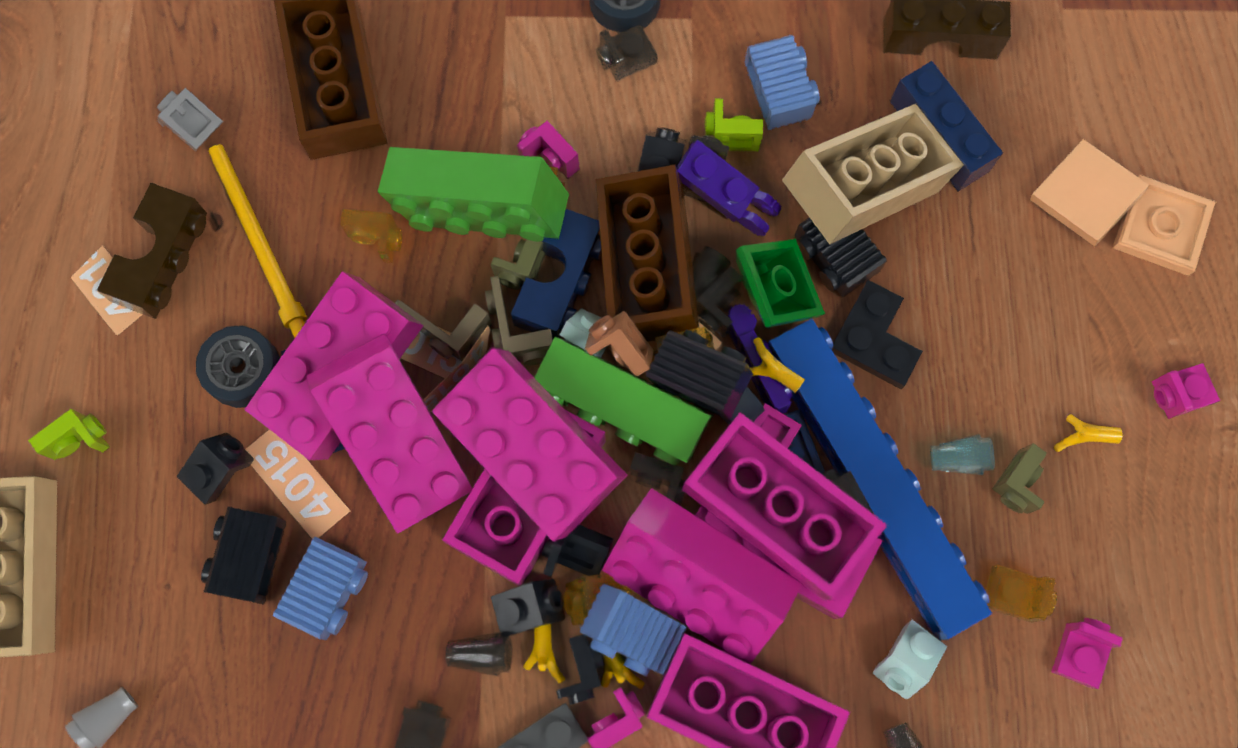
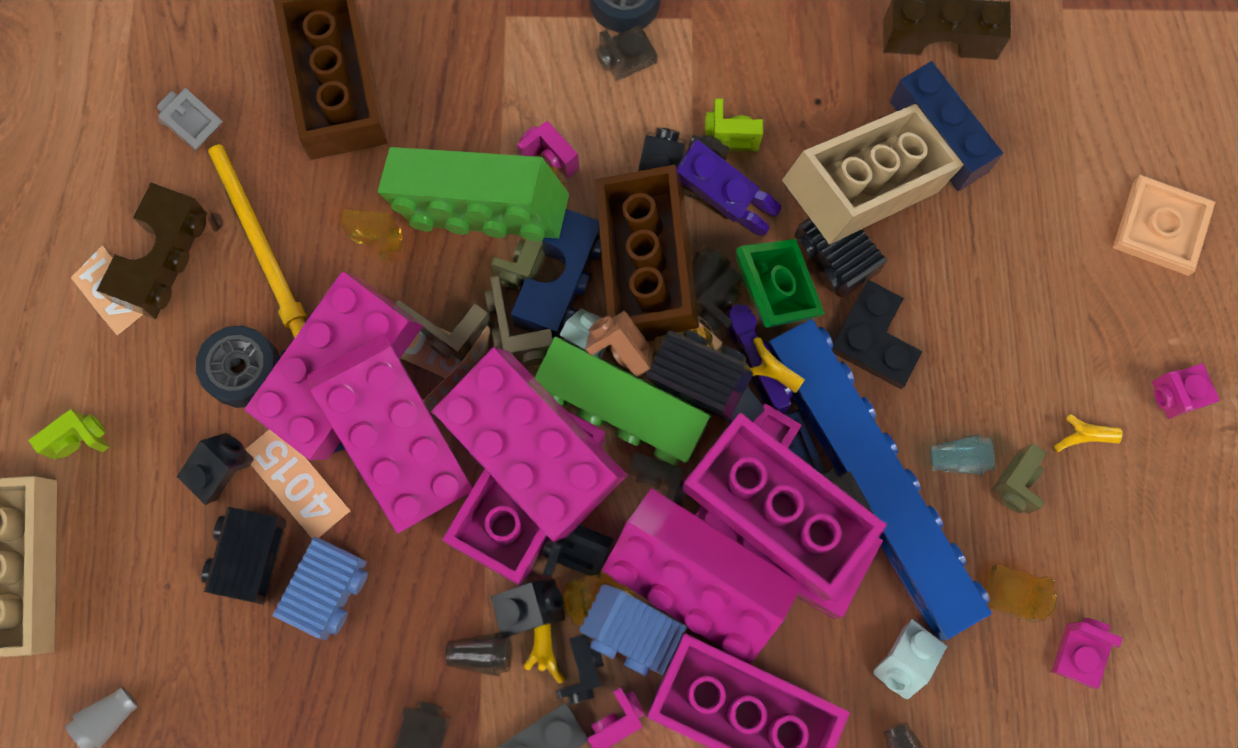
(621, 672): yellow bar -> none
(781, 81): medium blue brick -> none
(1089, 192): light nougat tile -> none

